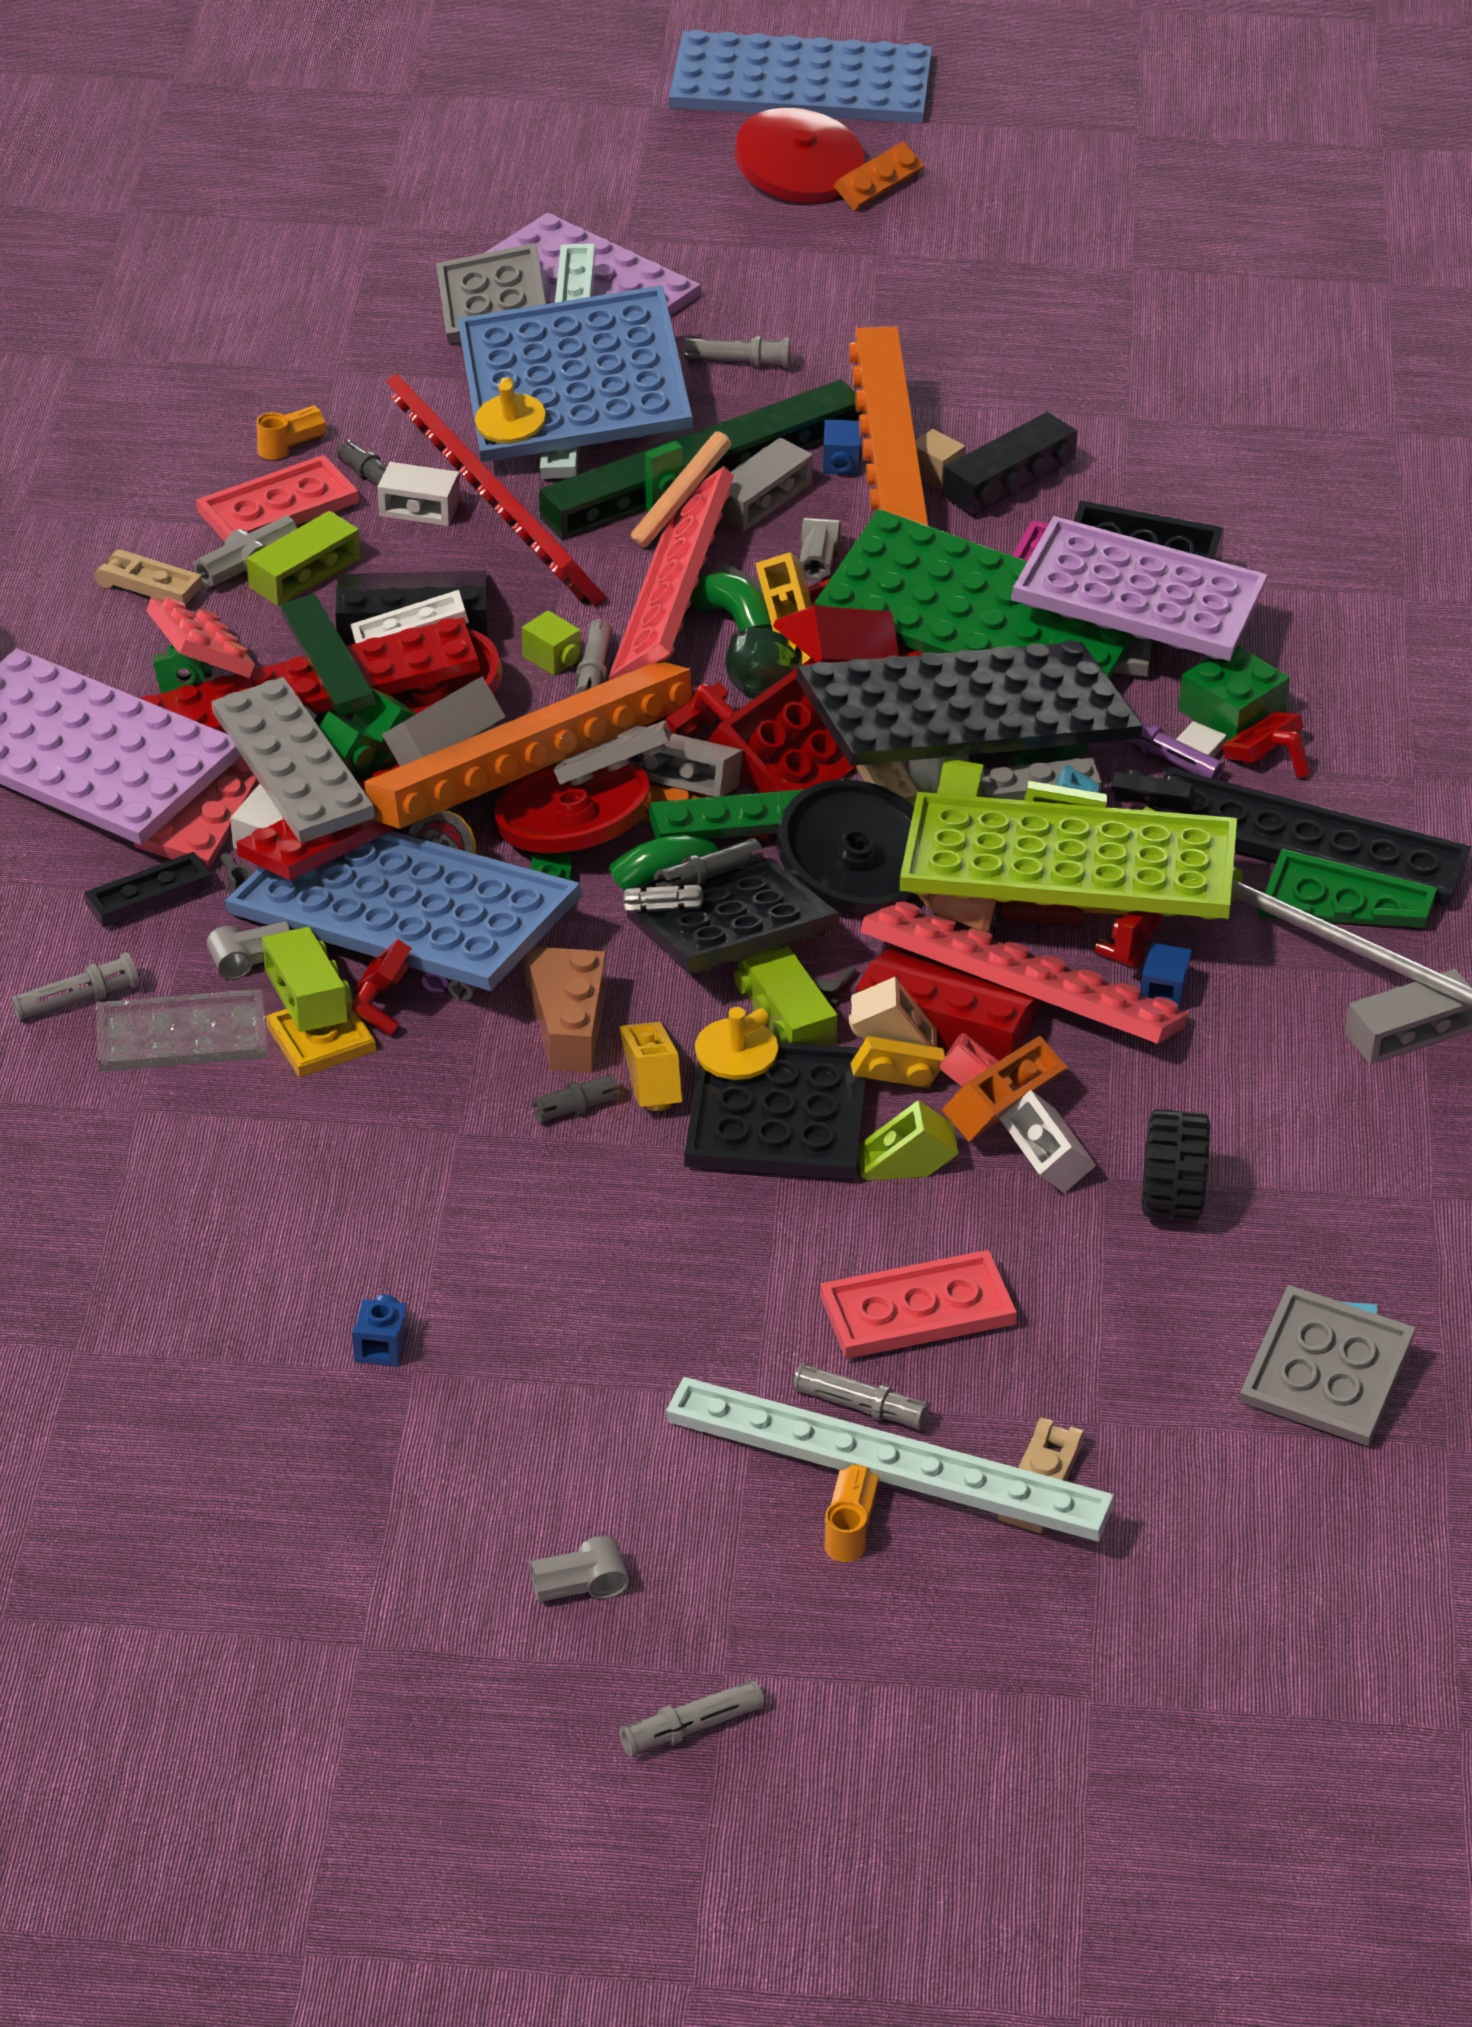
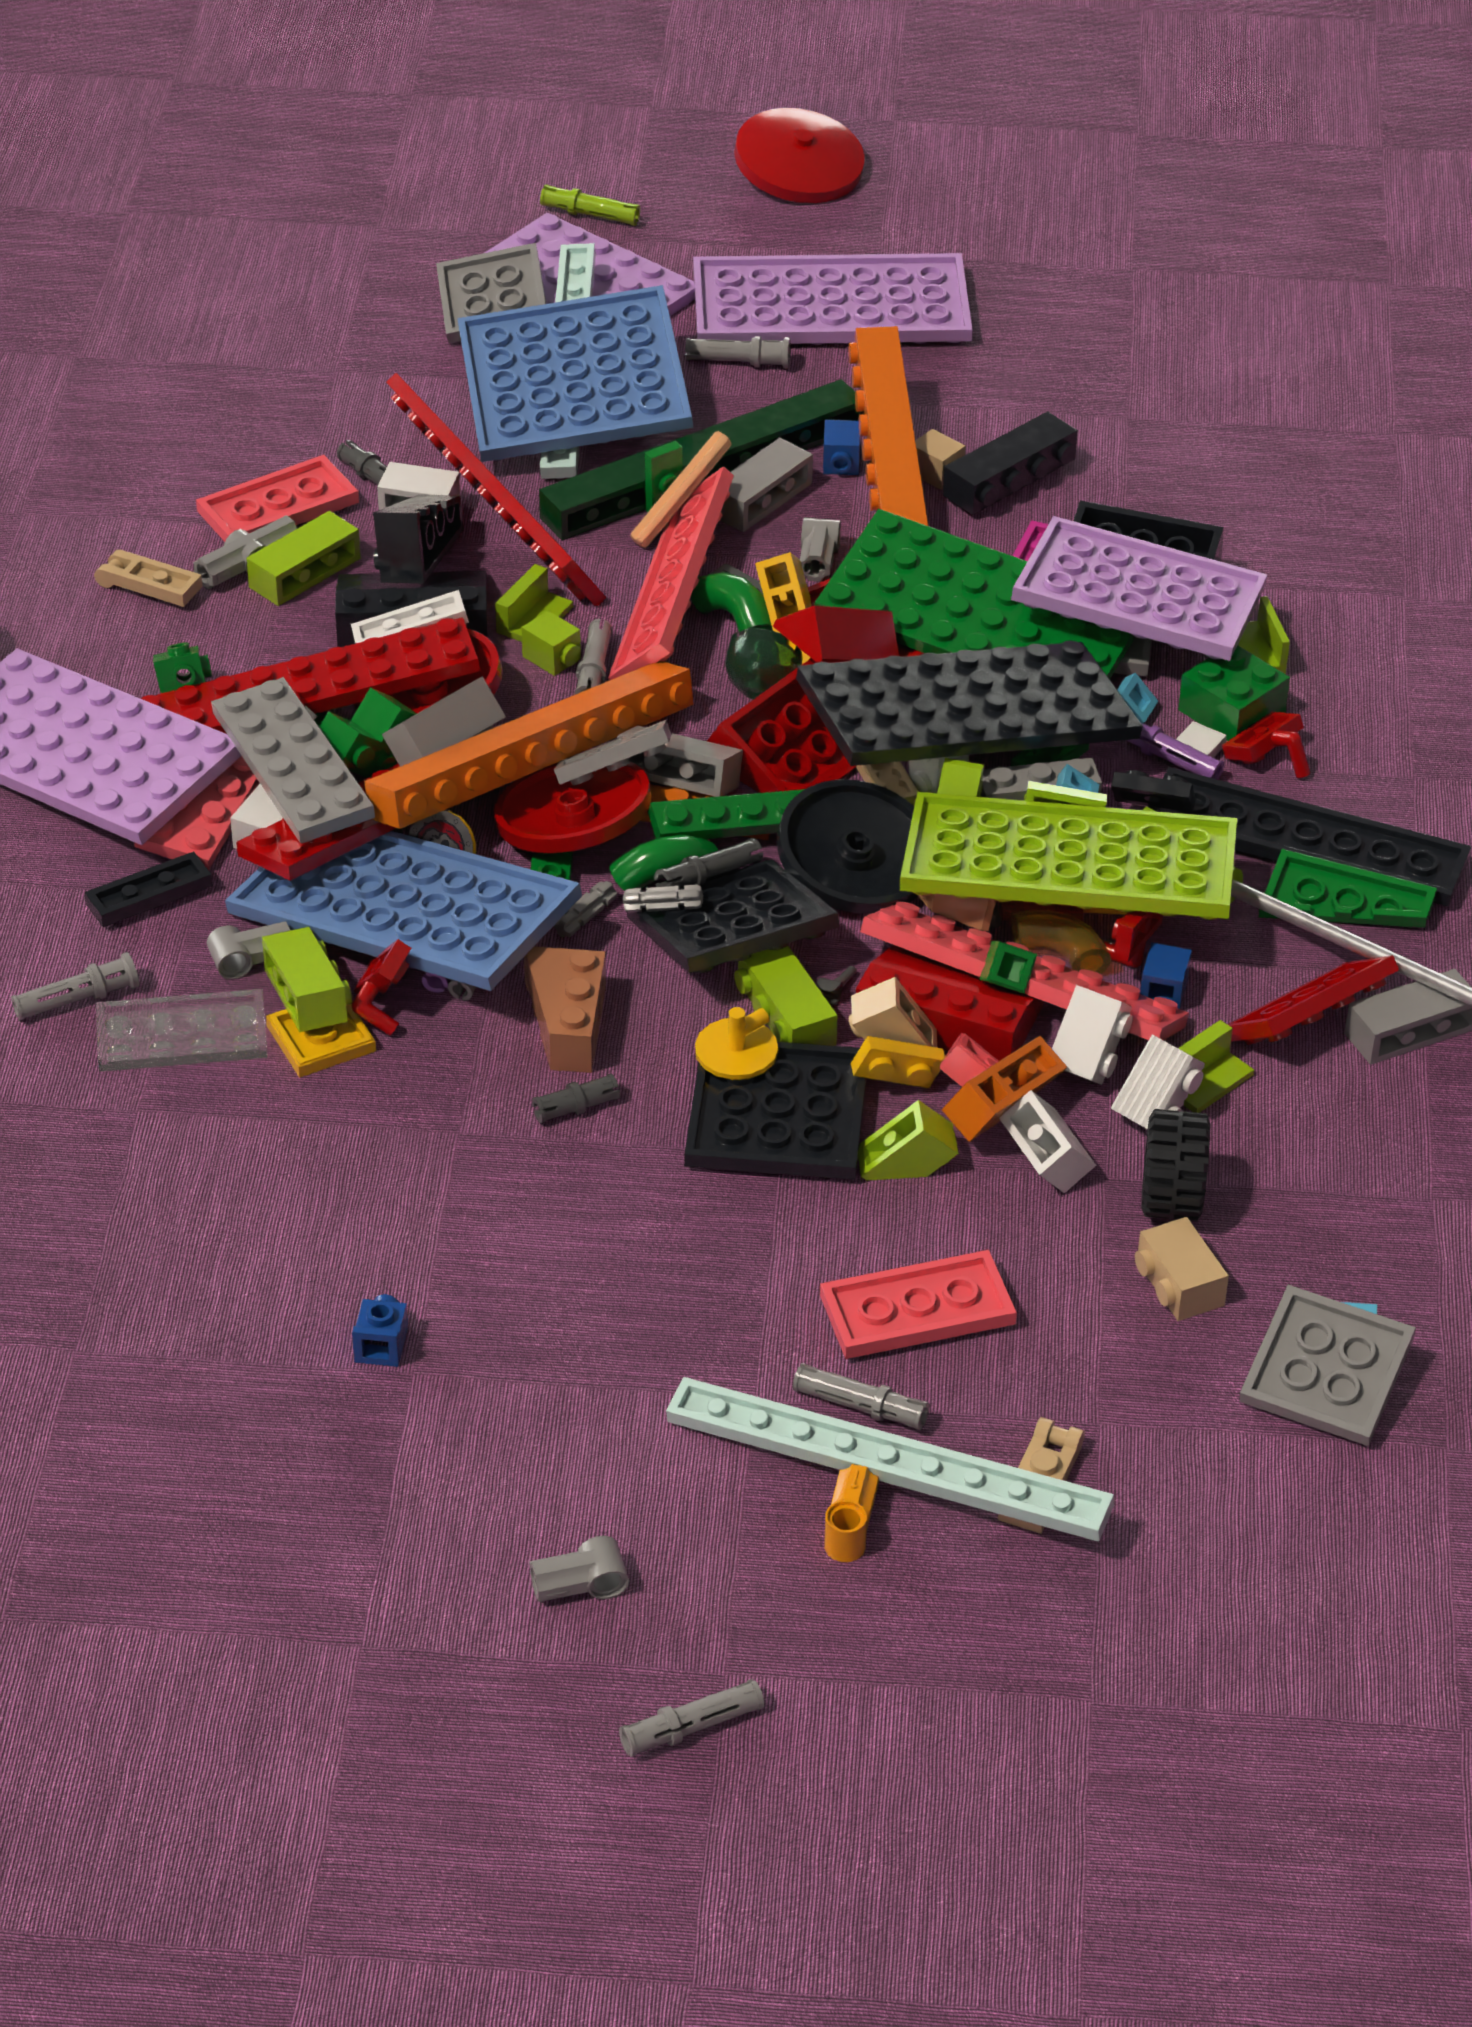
(200, 635): coral plate -> none
(236, 872): dark grey hand -> none
(280, 431): light orange piece -> none
(327, 655): dark green tile -> none
(415, 536): none -> black wedge
(510, 416): yellow shield -> none
(527, 601): none -> lime panel
(577, 202): none -> lime pin
(586, 908): none -> light grey axle
(652, 1065): yellow slope -> none
(705, 707): red plate -> none
(792, 72): medium blue plate -> none
(831, 296): none -> lavender plate
(878, 175): orange plate -> none
(1008, 966): none -> green slope
(1062, 935): none -> clear yellow cylinder
(1092, 1034): none -> white brick
(1137, 696): none -> medium azure plate
(1158, 1081): none -> white brick
(1181, 1269): none -> tan brick
(1221, 1069): none -> lime panel
(1267, 637): none -> lime panel
(1309, 1000): none -> red plate

